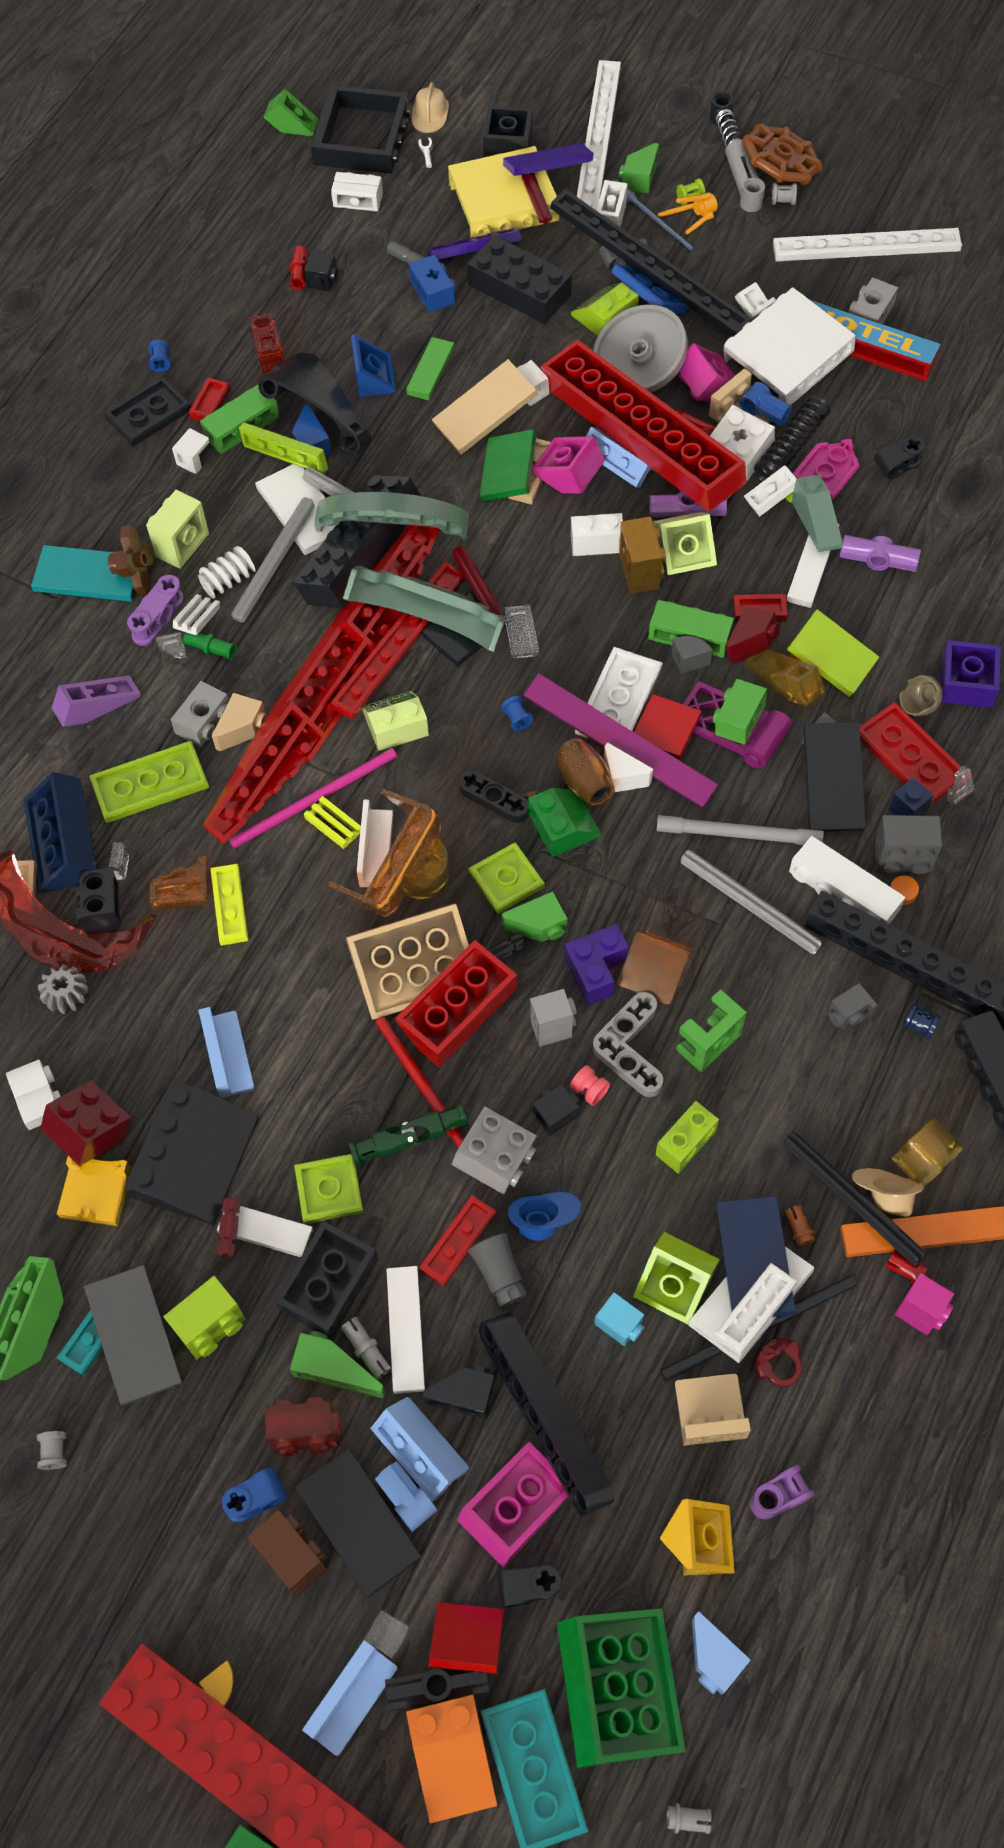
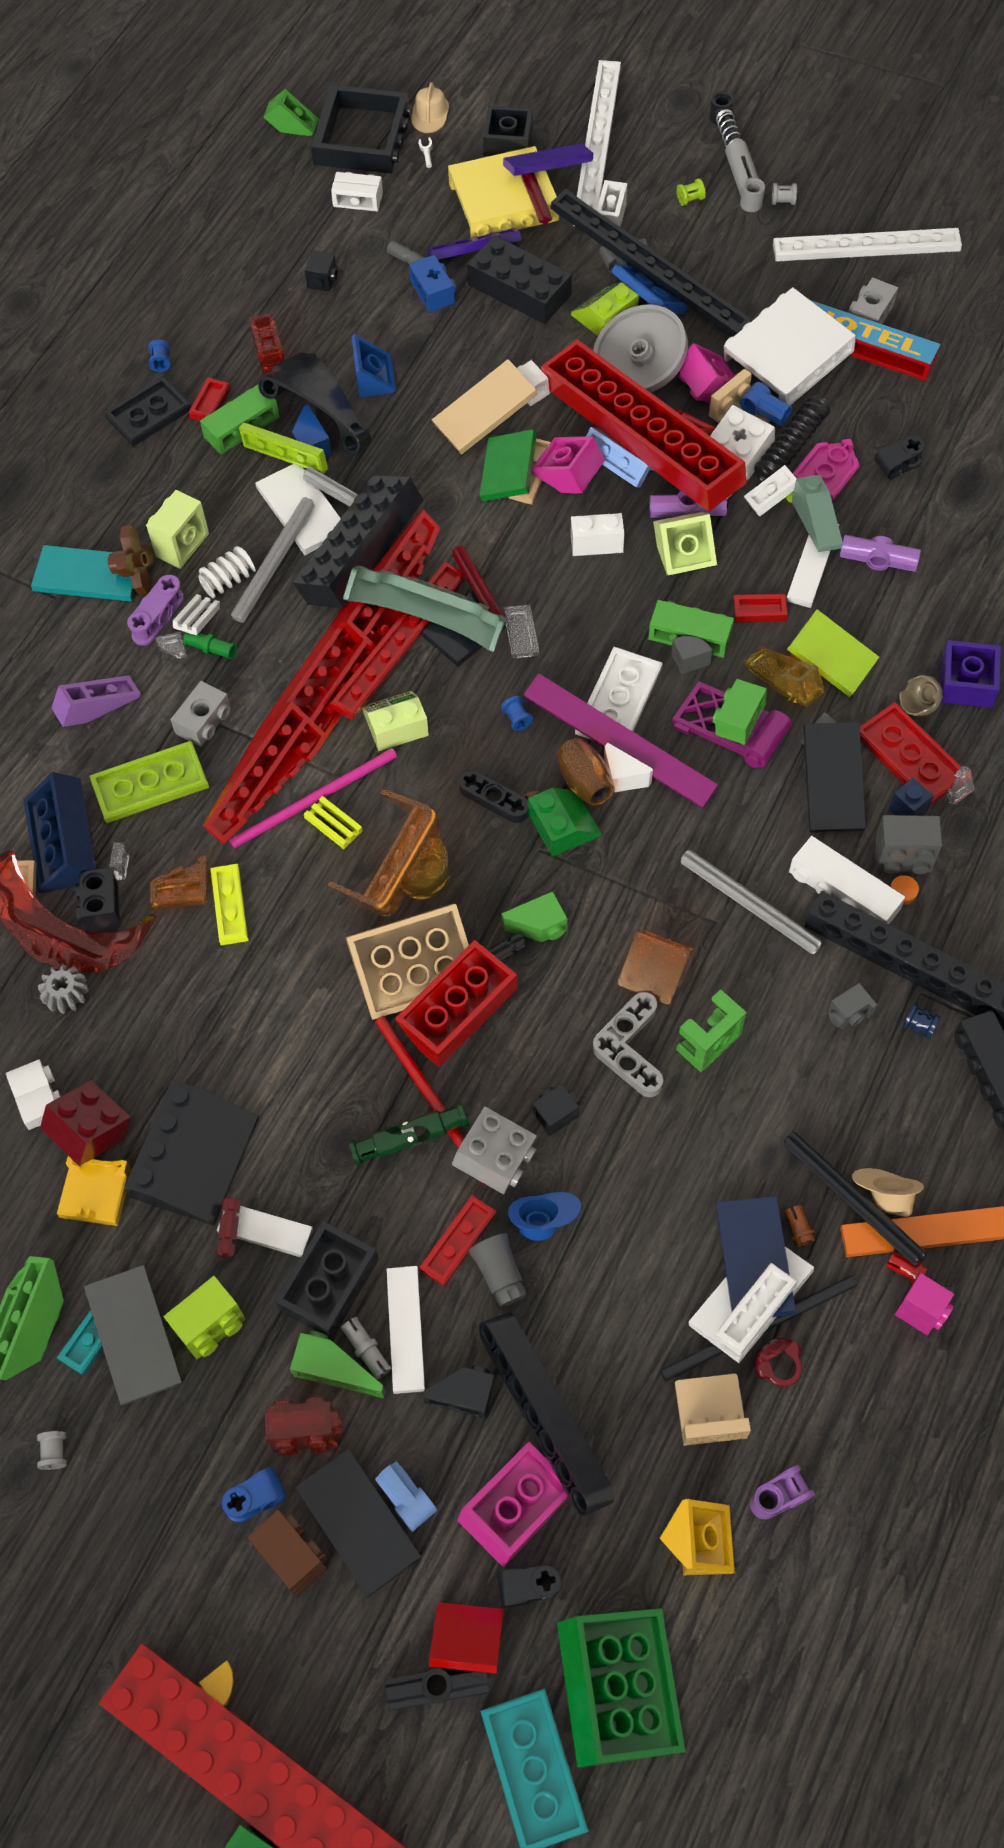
(188, 449): white panel -> none
(226, 1052): light blue panel -> none
(238, 722): tan slope -> none
(298, 267): red pin -> none
(328, 1189): lime tile -> none
(350, 1699): light blue panel -> none
(374, 842): white panel -> none
(386, 1634): clear tile -> none
(392, 509): sand green windscreen -> none
(419, 1447): light blue panel -> none
(430, 368): bright green tile -> none
(451, 1758): orange slope -> none
(506, 878): lime tile -> none
(552, 1017): light grey brick -> none
(589, 1085): coral wheel -> none
(590, 960): dark purple brick -> none
(620, 1320): medium azure brick -> none
(632, 198): sand blue piece -> none
(640, 169): bright green slope -> none
(641, 554): pearl gold brick -> none
(668, 725): red tile -> none
(676, 1277): lime slope -> none
(680, 825): light grey piece -> none
(687, 1137): lime brick -> none
(688, 1819): light grey pin -> none
(703, 205): light orange plant -> none
(715, 1656): light blue slope -> none
(752, 634): dark red slope -> none
(753, 301): white bracket -> none
(782, 157): dark orange plate -> none
(927, 1152): clear yellow brick -> none

